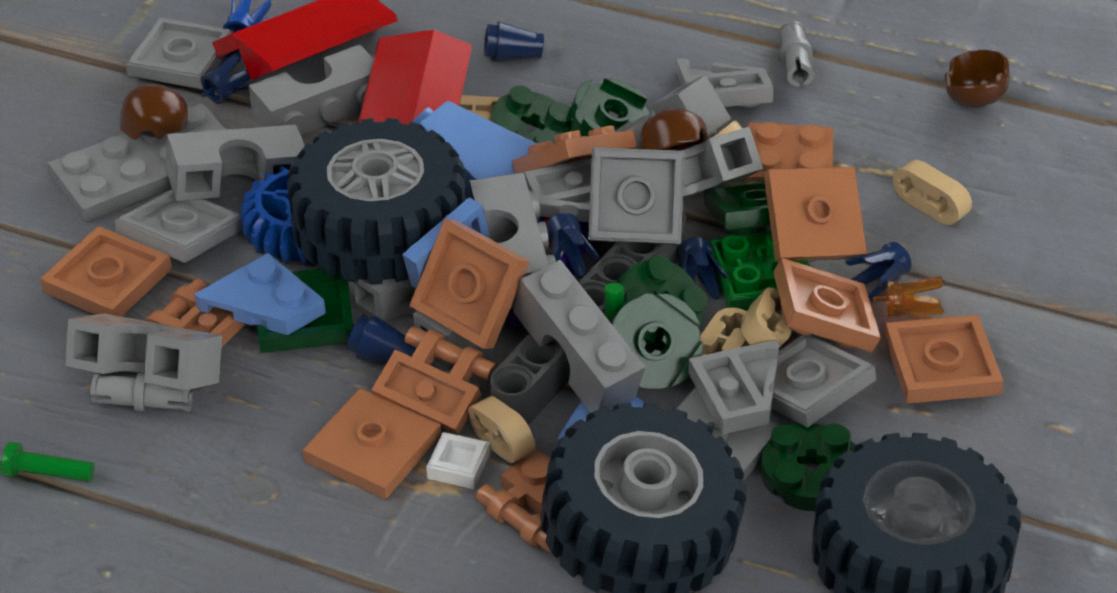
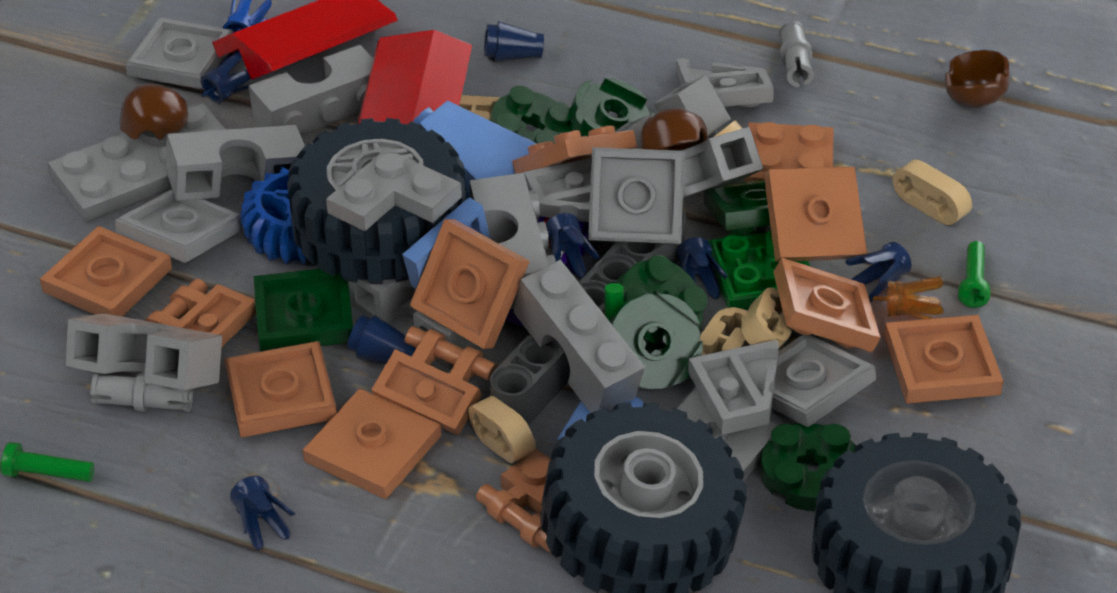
(254, 499): none -> dark blue piece
(264, 296): medium blue wing -> none
(280, 389): none -> nougat plate
(393, 182): none -> light grey plate
(458, 460): white tile -> none
(974, 290): none -> green piece

